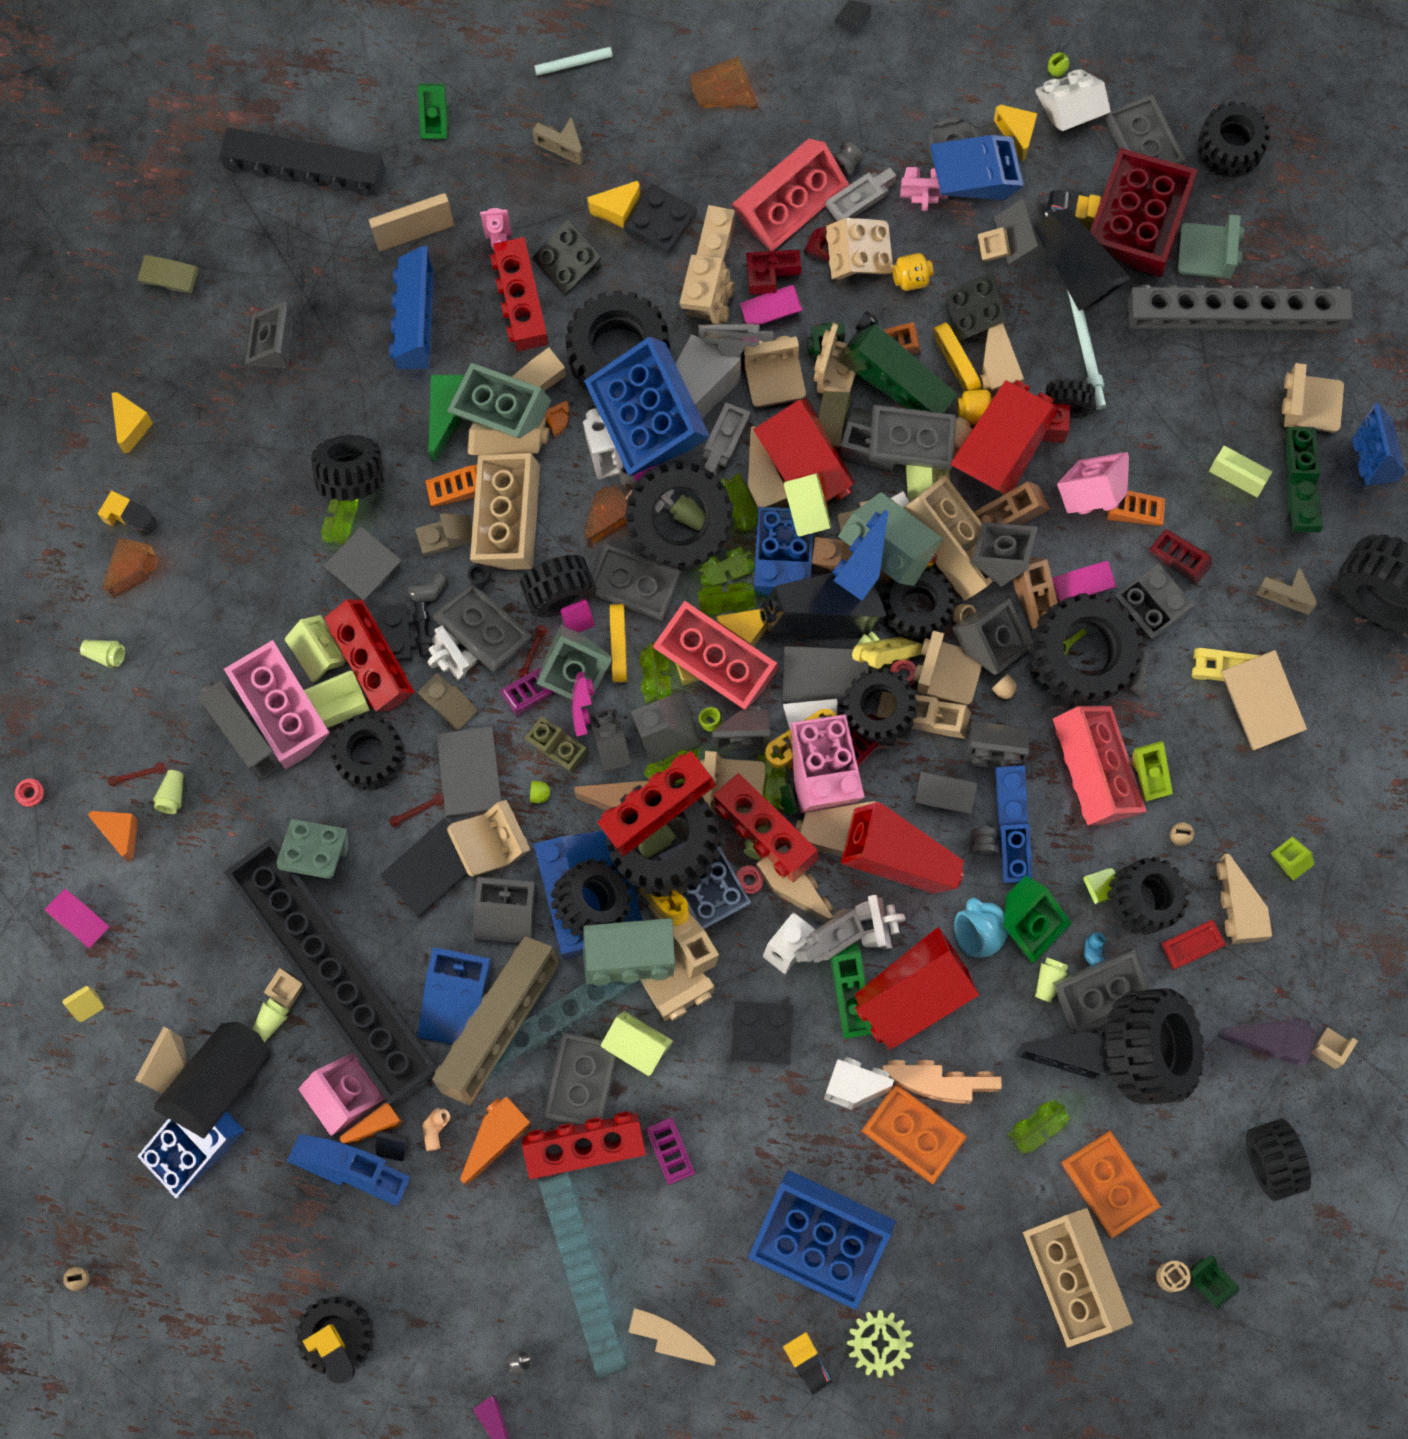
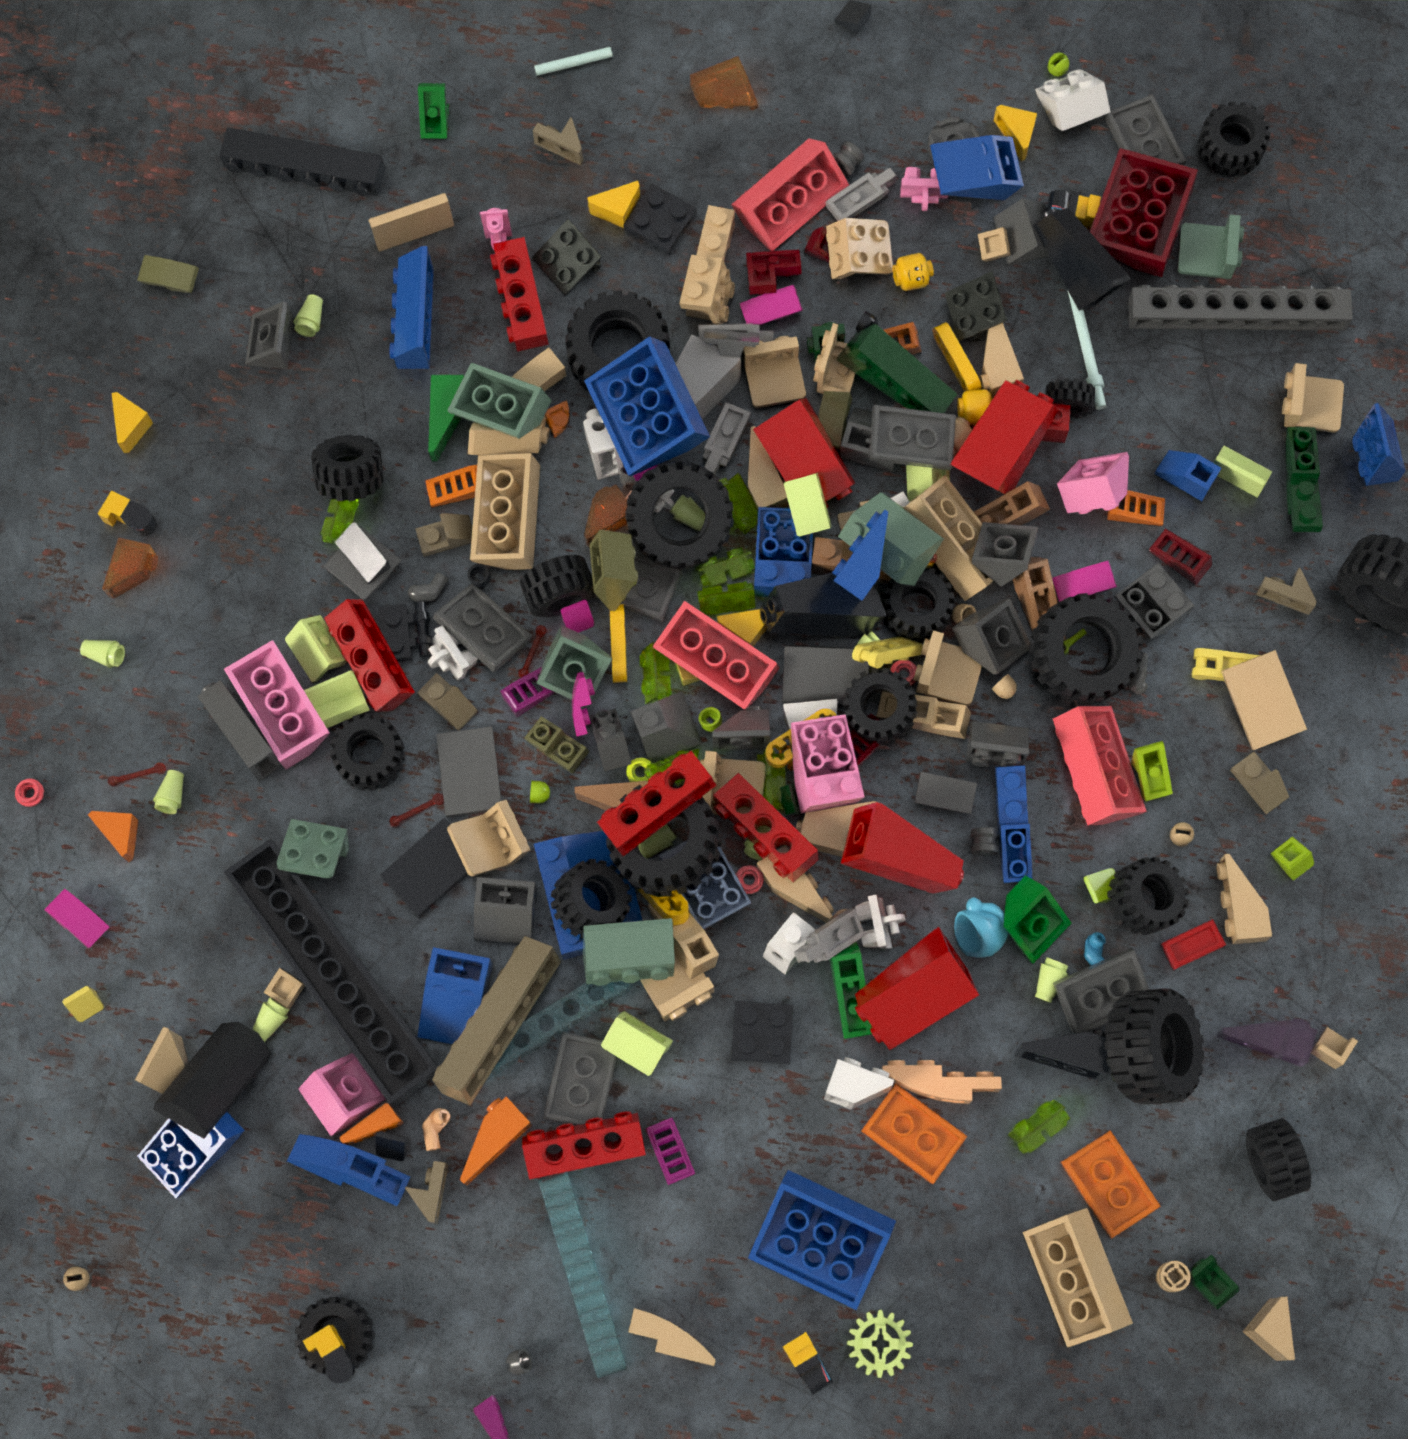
(309, 317): none -> yellowish green cone
(362, 553): none -> slope
(430, 1200): none -> dark tan slope
(612, 567): none -> olive slope
(632, 768): none -> neon yellow plate
(1188, 472): none -> blue slope
(1261, 783): none -> dark tan slope
(1272, 1329): none -> tan slope

